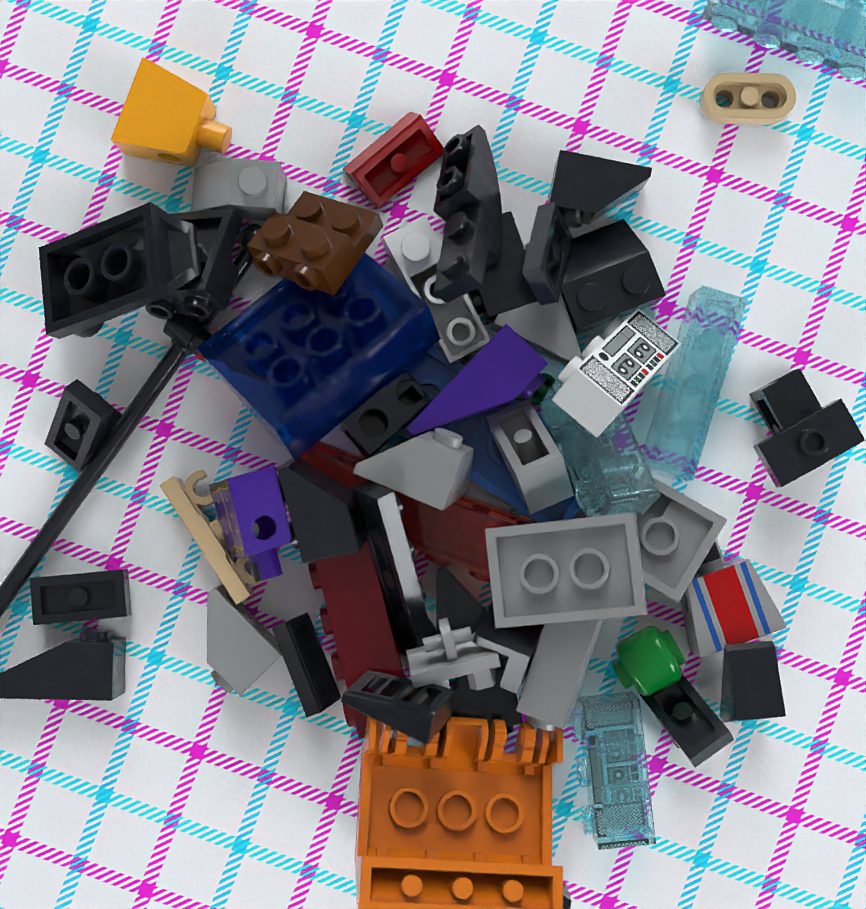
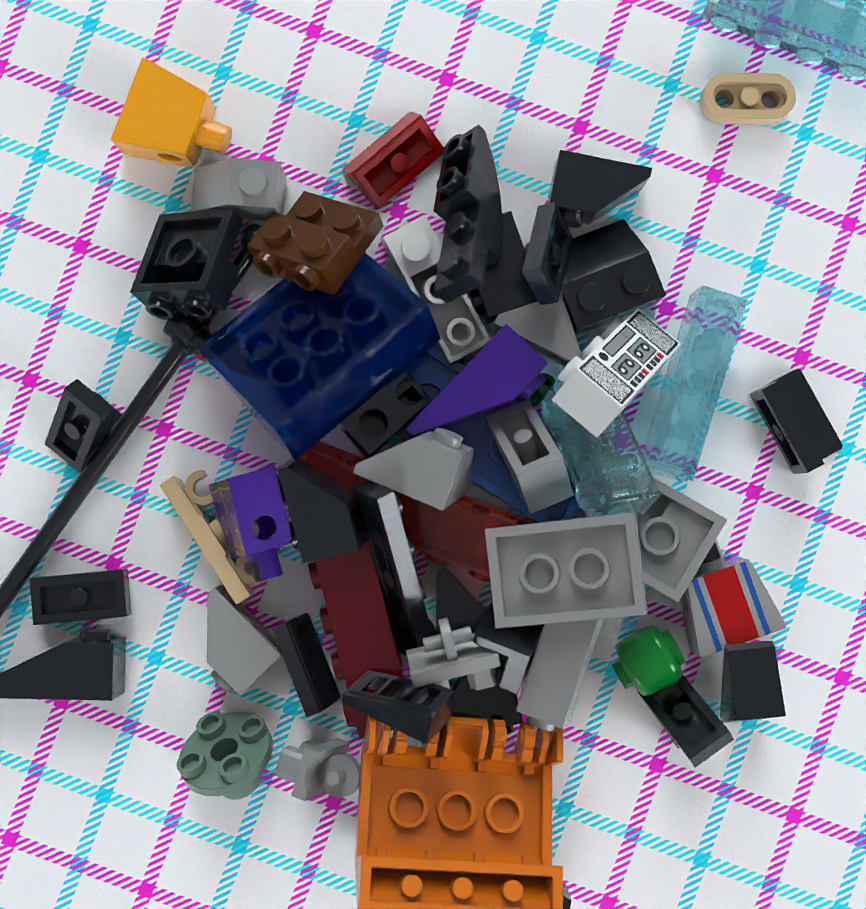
(115, 269): black slope -> none
(226, 755): none -> sand green plate
(319, 769): none -> light grey hips
(614, 770): clear light blue brick -> none
(809, 443): black plate -> none

